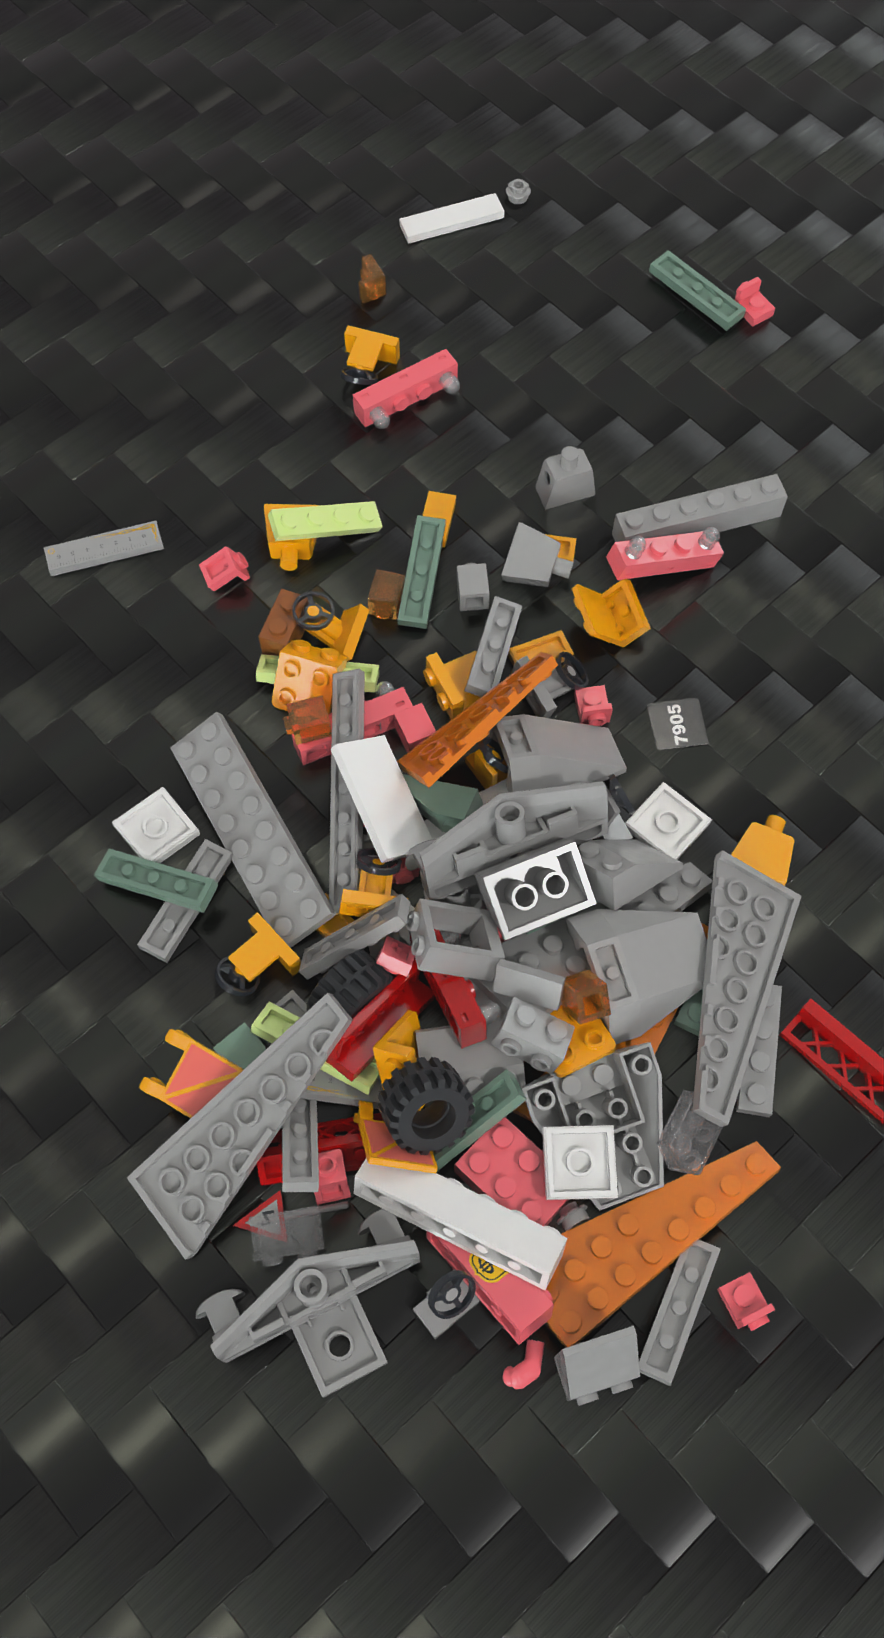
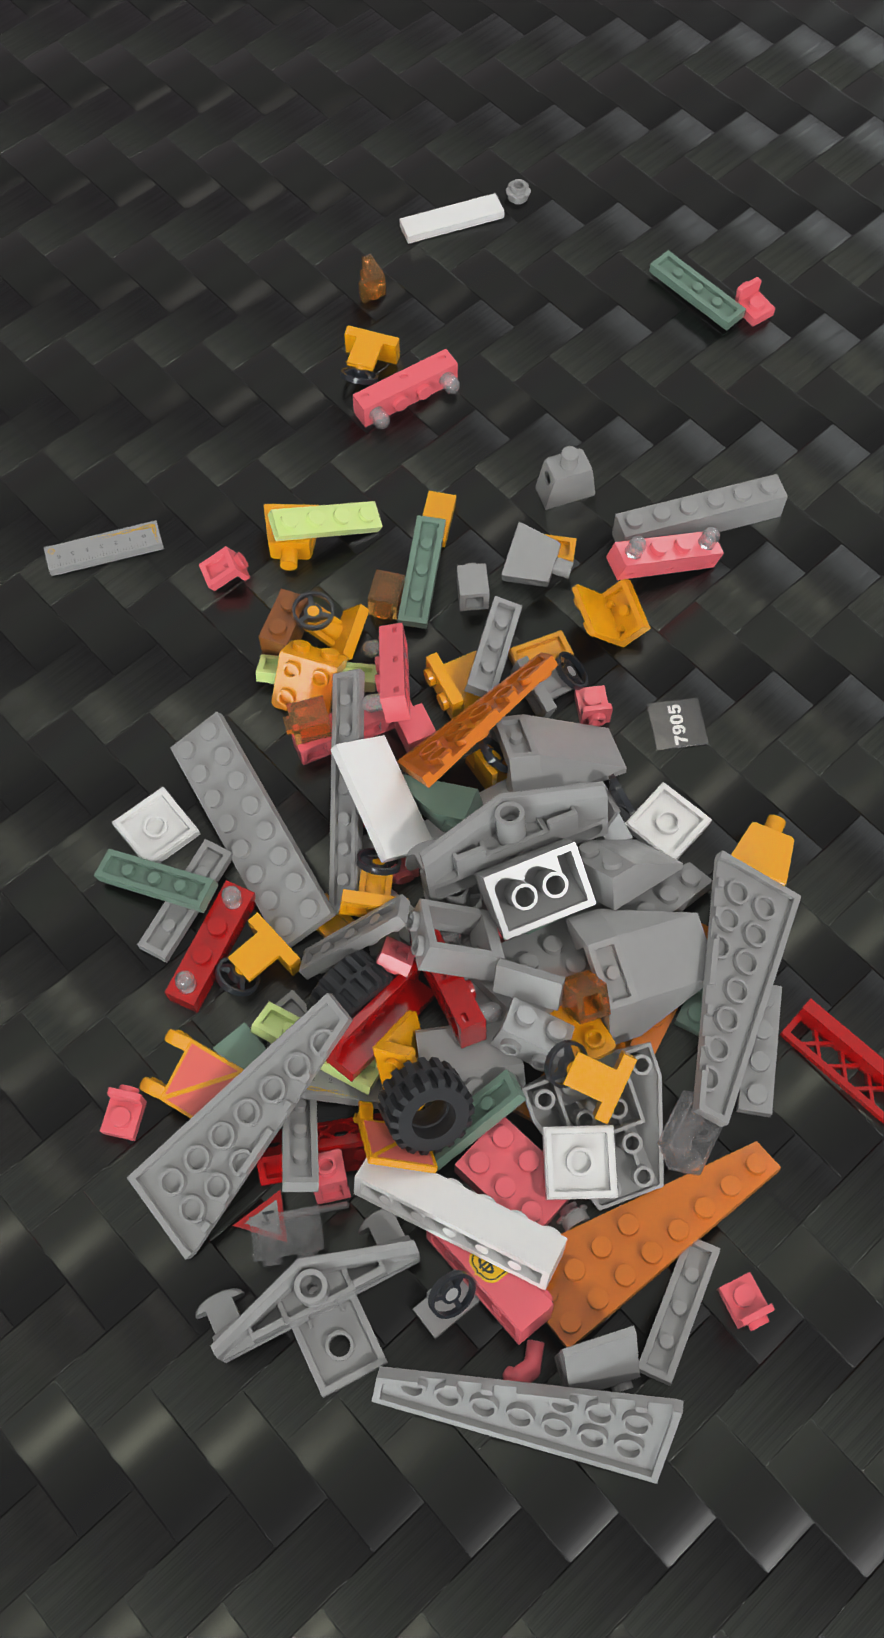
(123, 1112): none -> coral bracket
(211, 944): none -> red piece
(392, 674): none -> coral piece
(585, 1425): none -> light grey wing
(591, 1076): none -> light orange piece

